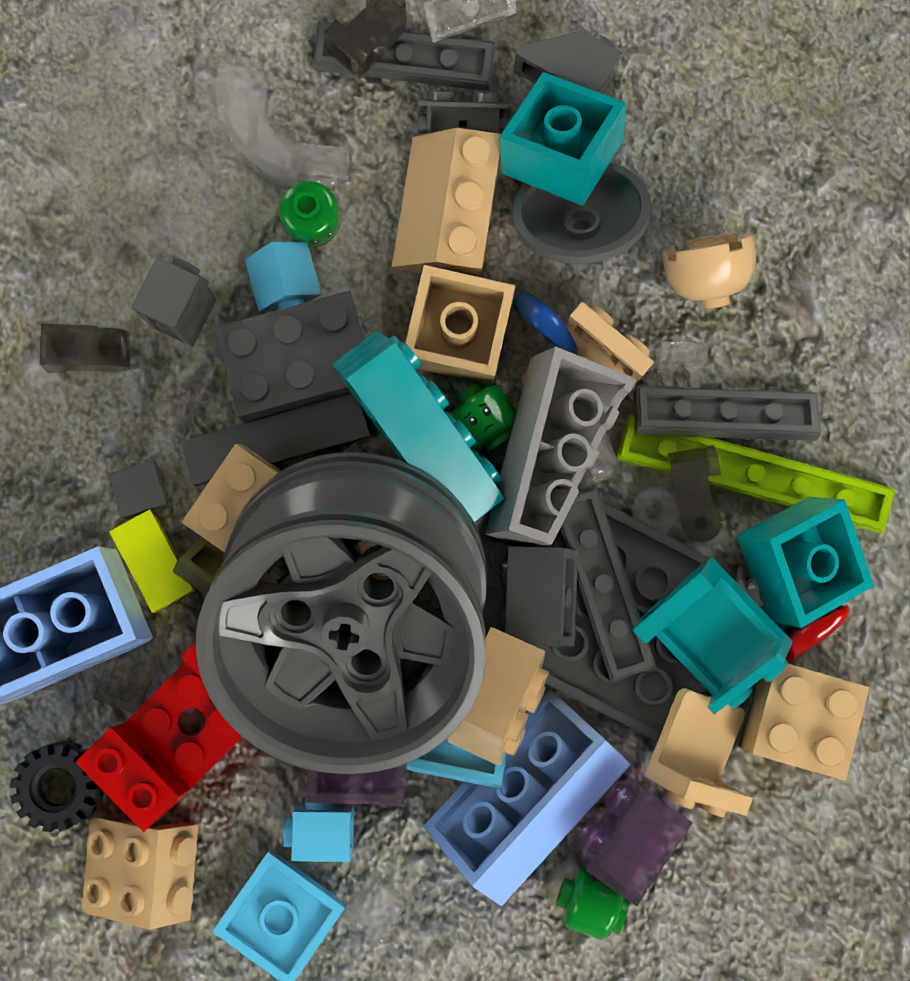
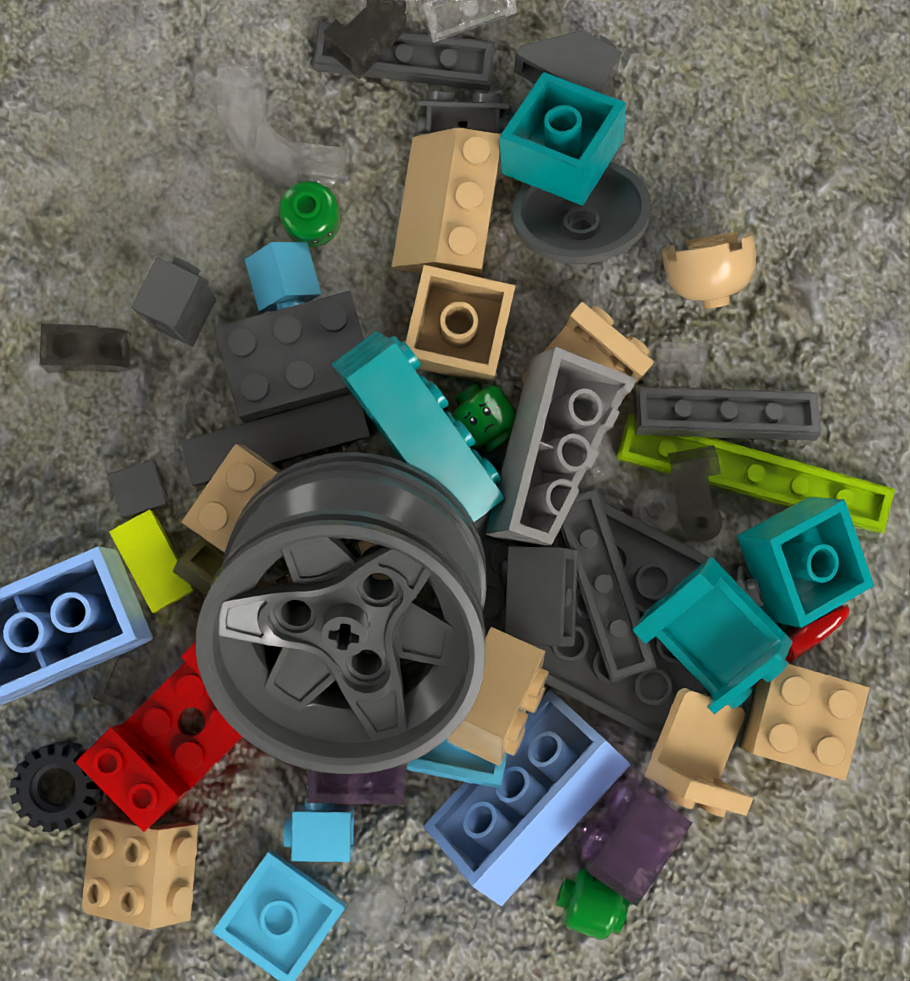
(544, 321): blue arm -> none

